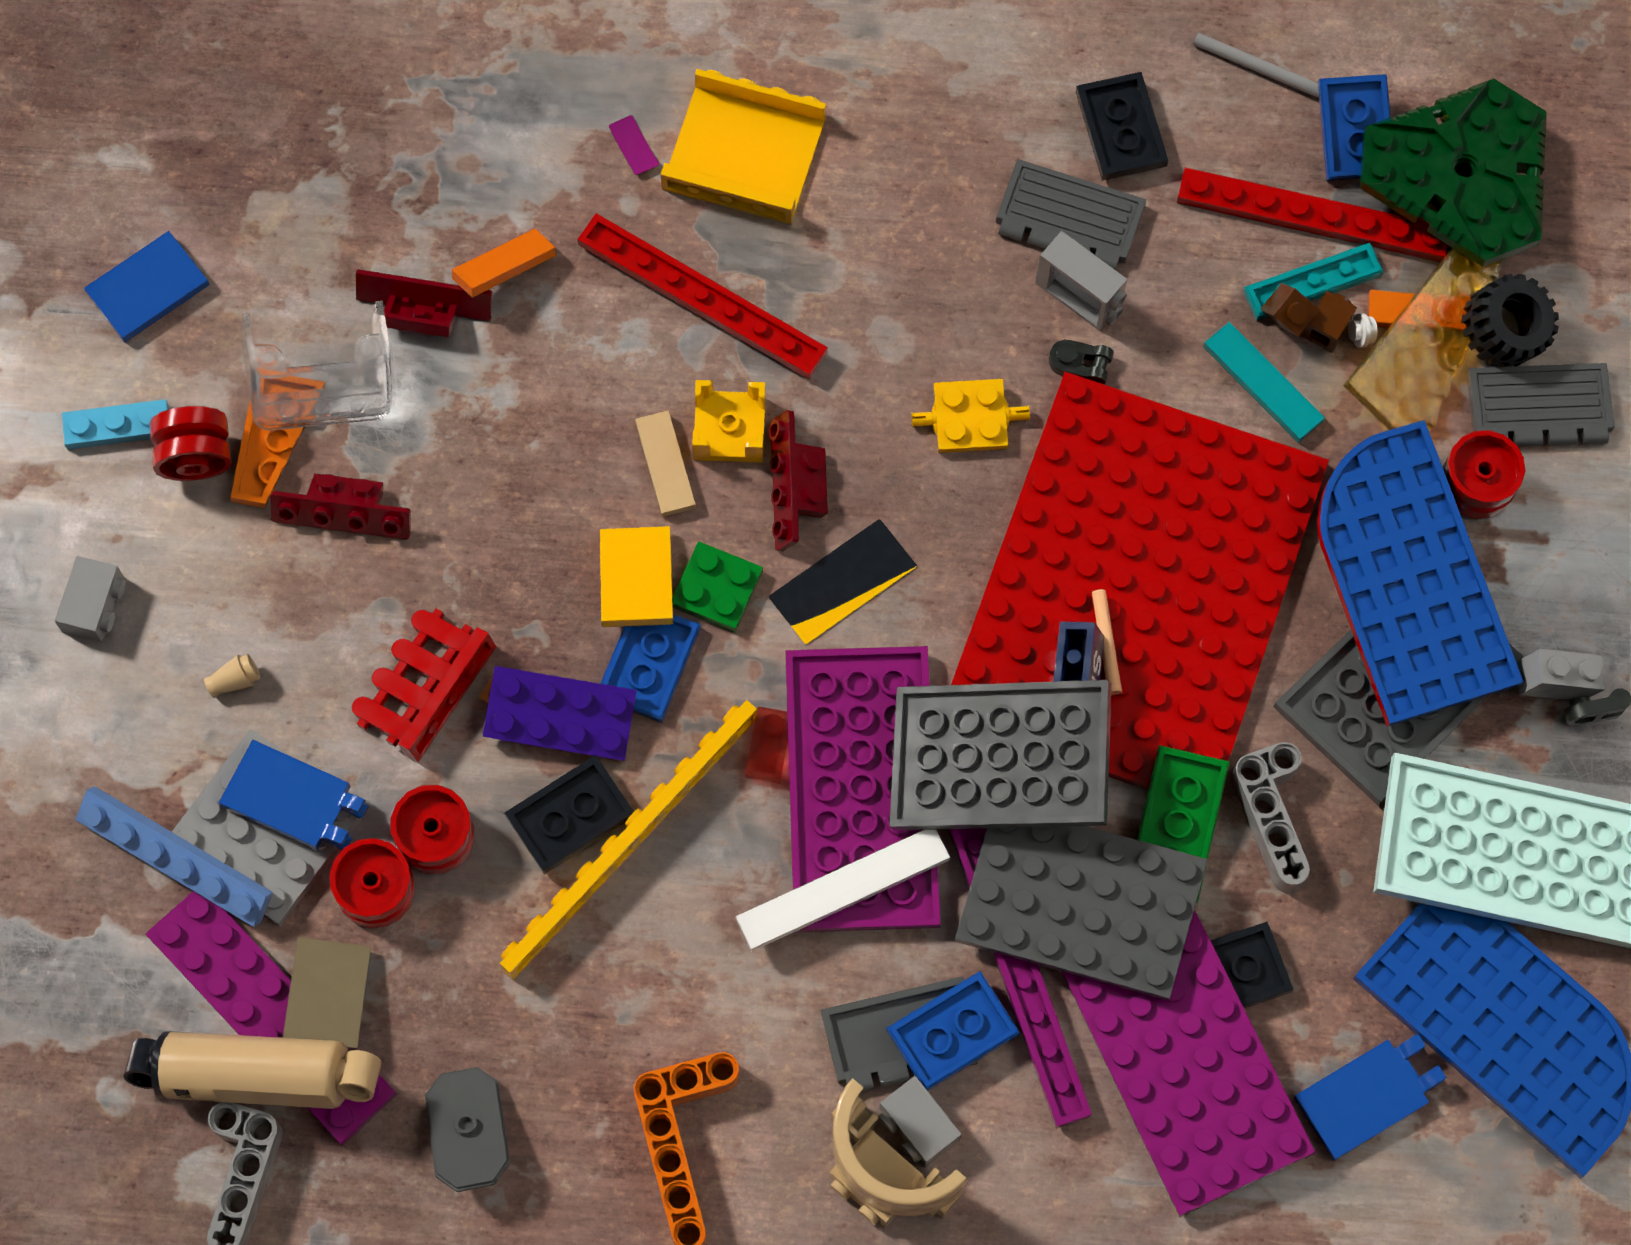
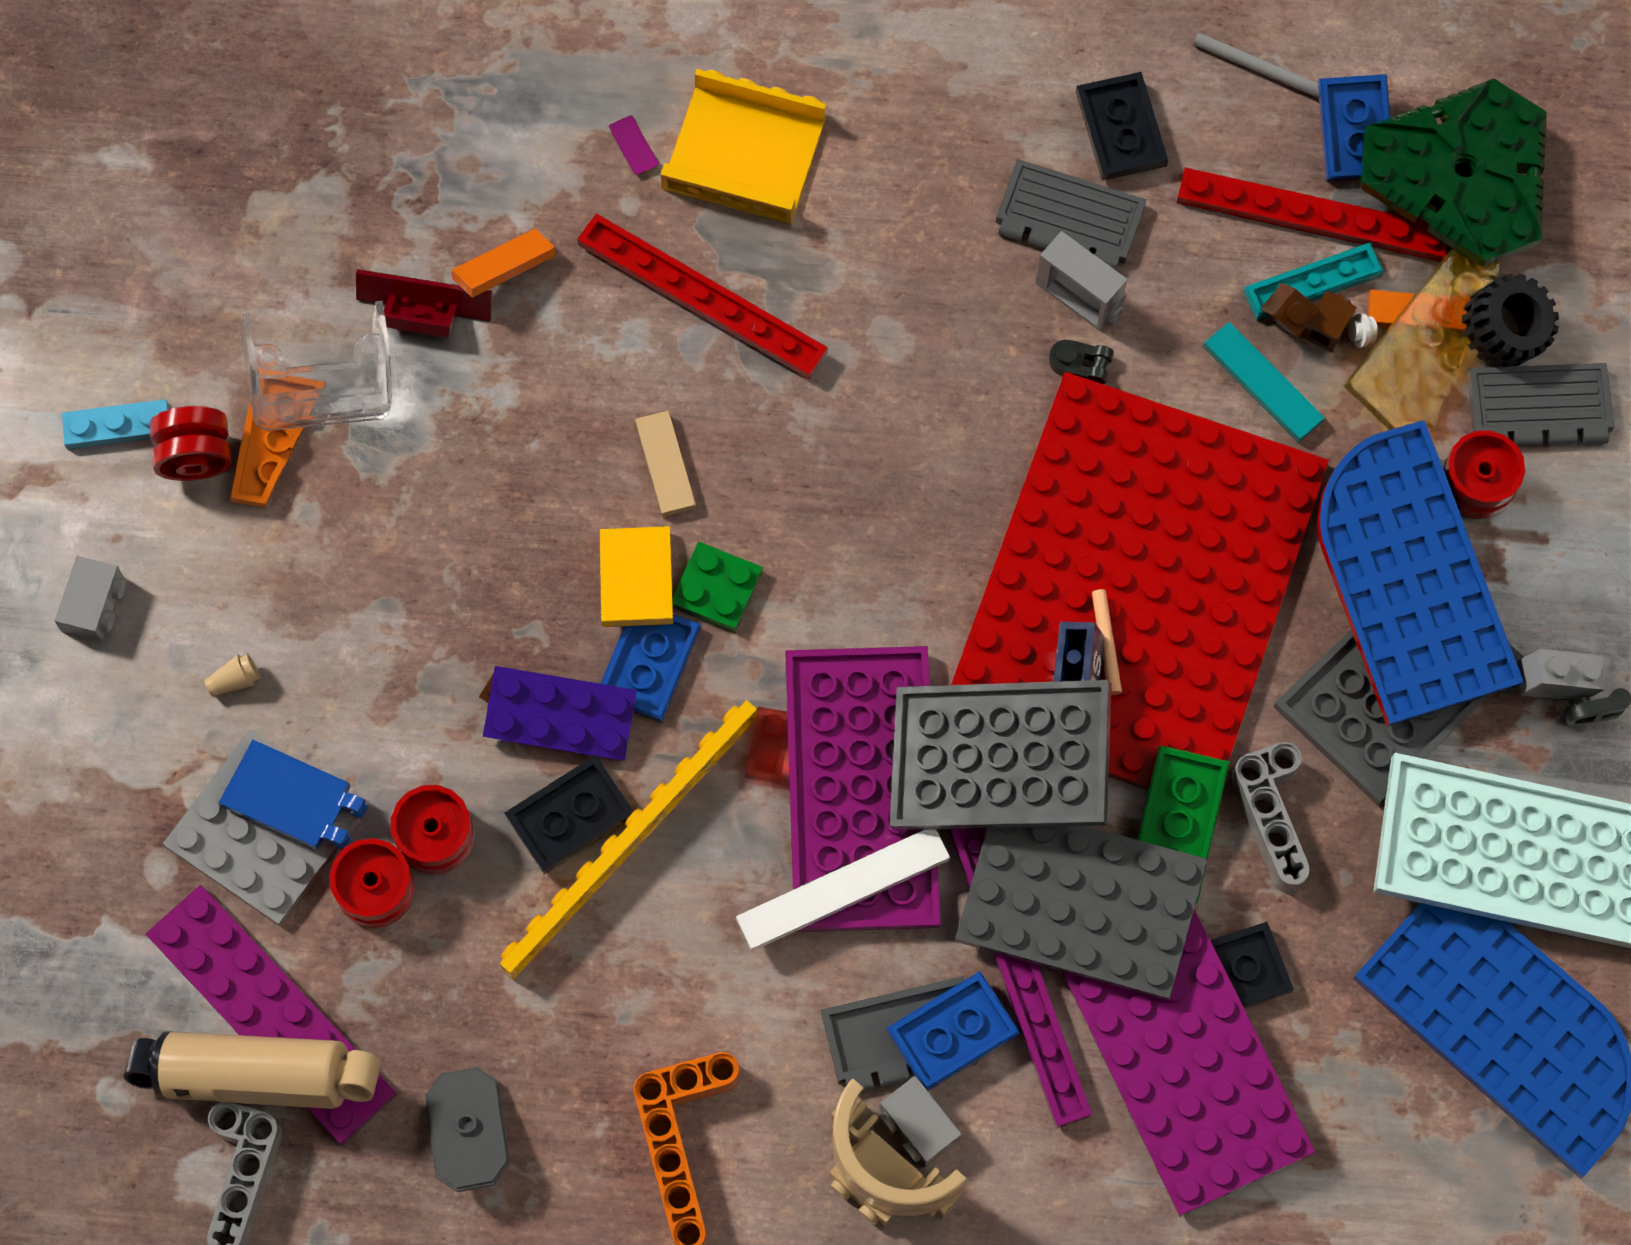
(146, 286): blue tile -> none
(174, 856): medium blue plate -> none
(327, 991): dark tan tile -> none
(342, 506): dark red bracket -> none
(438, 697): red fence -> none
(729, 423): yellow panel -> none
(797, 480): dark red bracket -> none
(842, 581): black sticker -> none
(970, 415): yellow plate -> none
(1367, 1096): blue tile -> none

